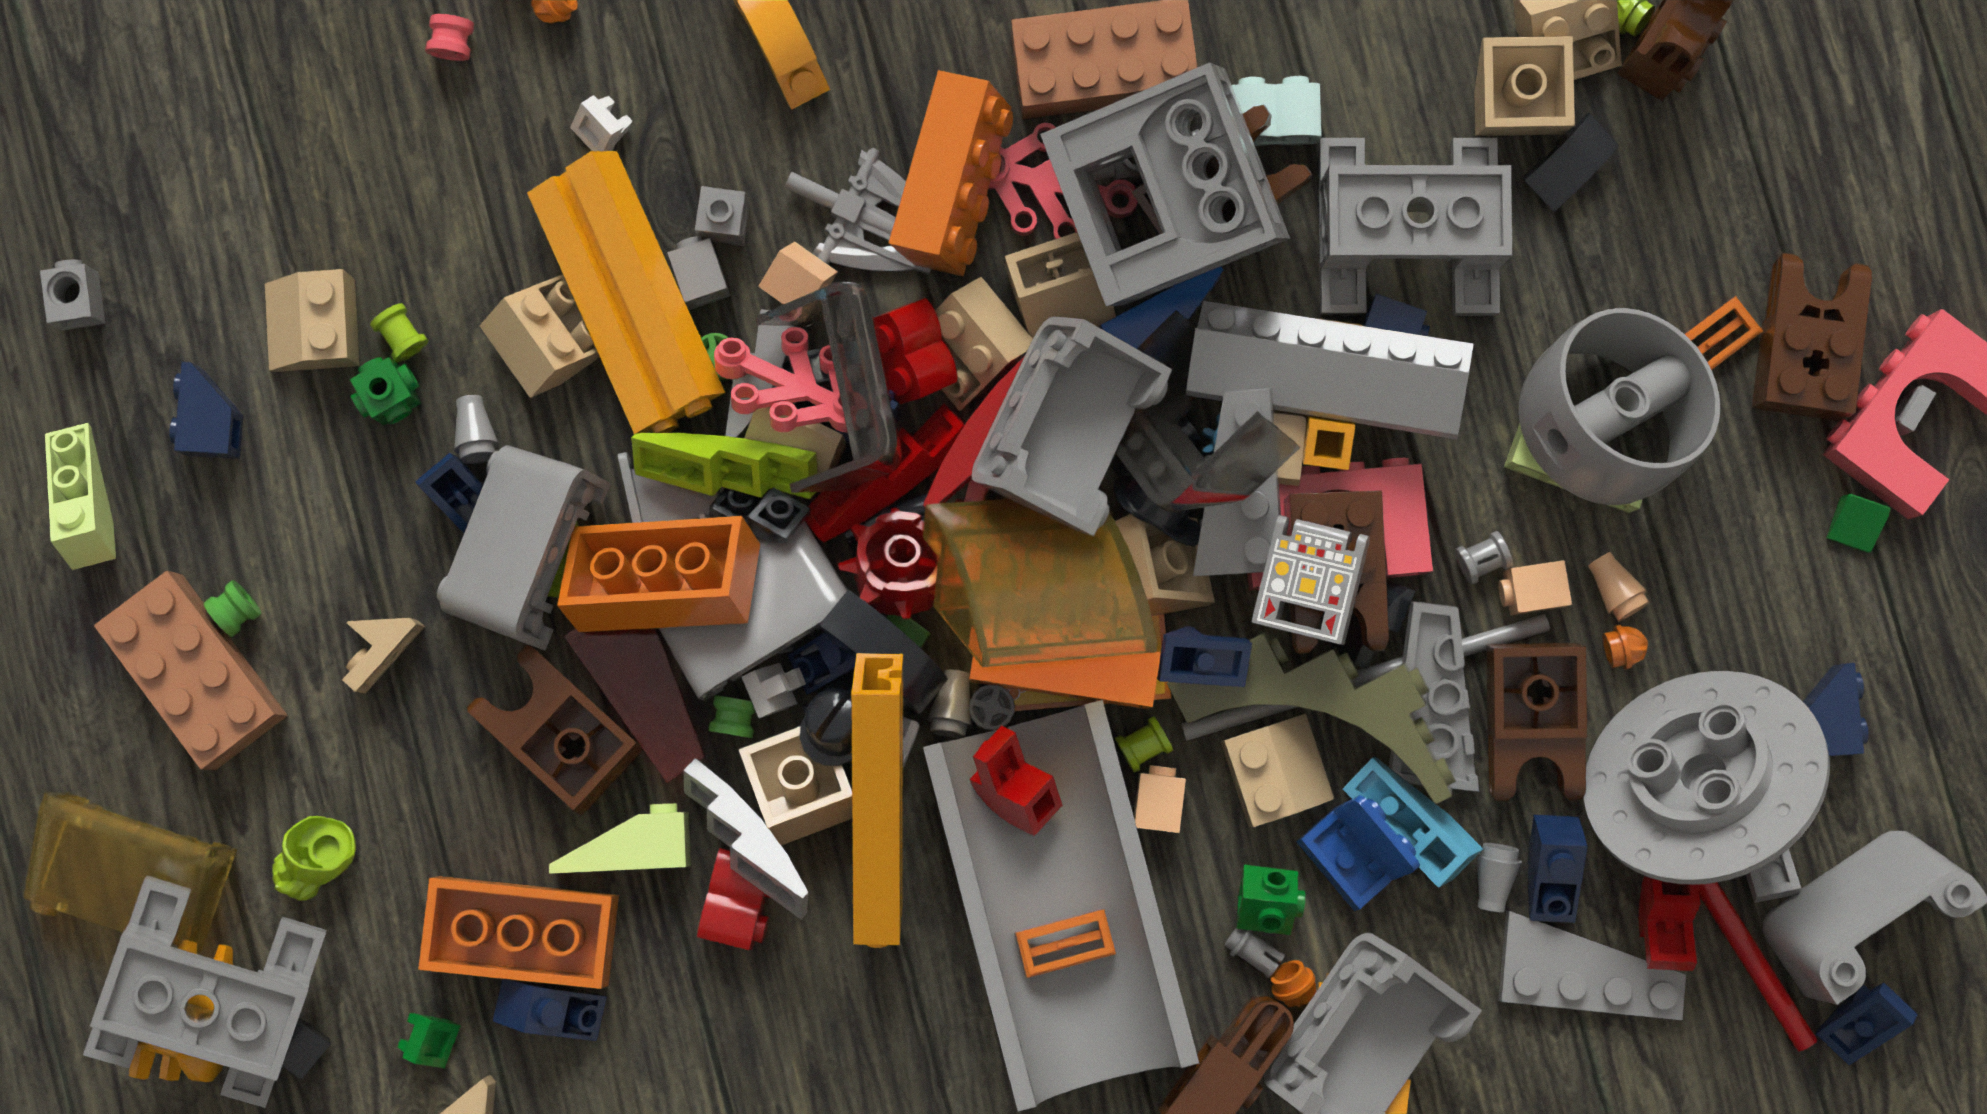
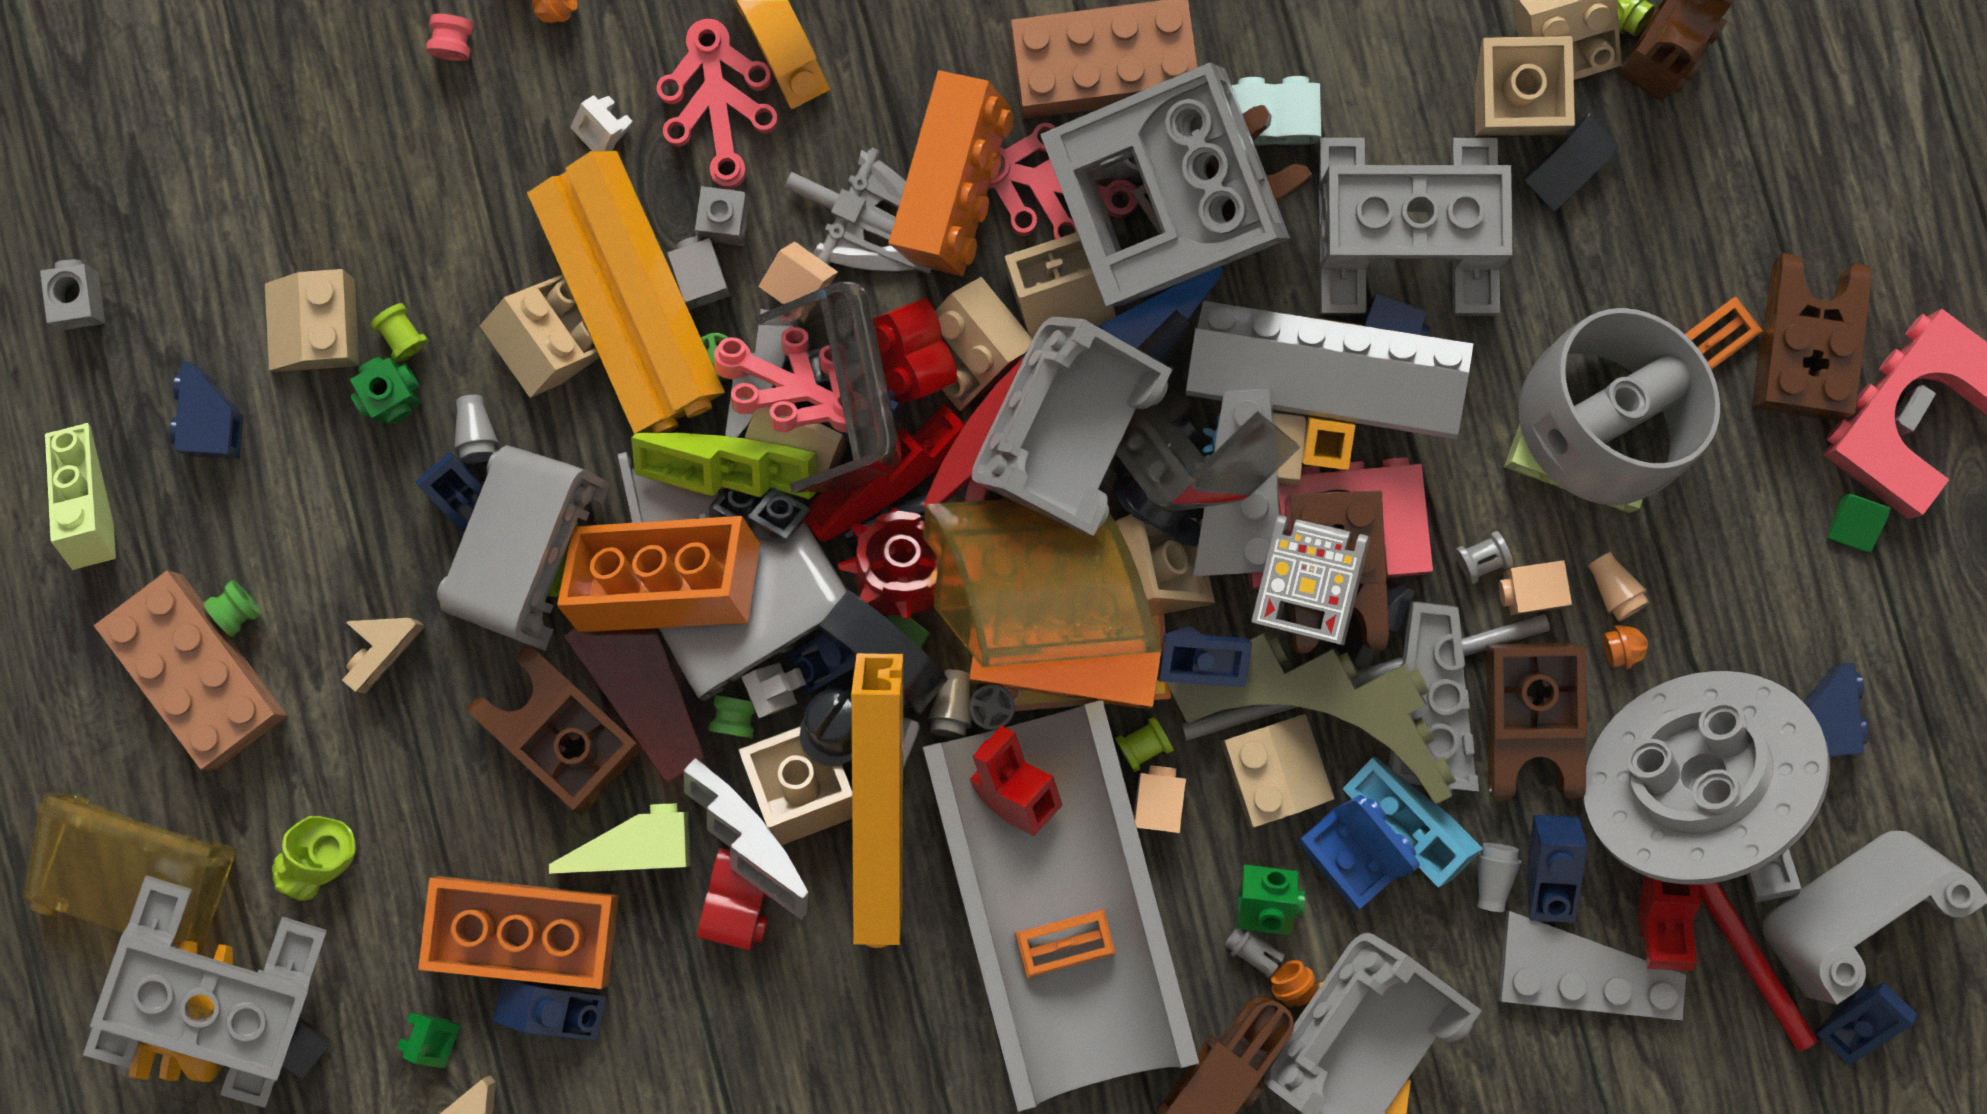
(715, 95): none -> coral plant

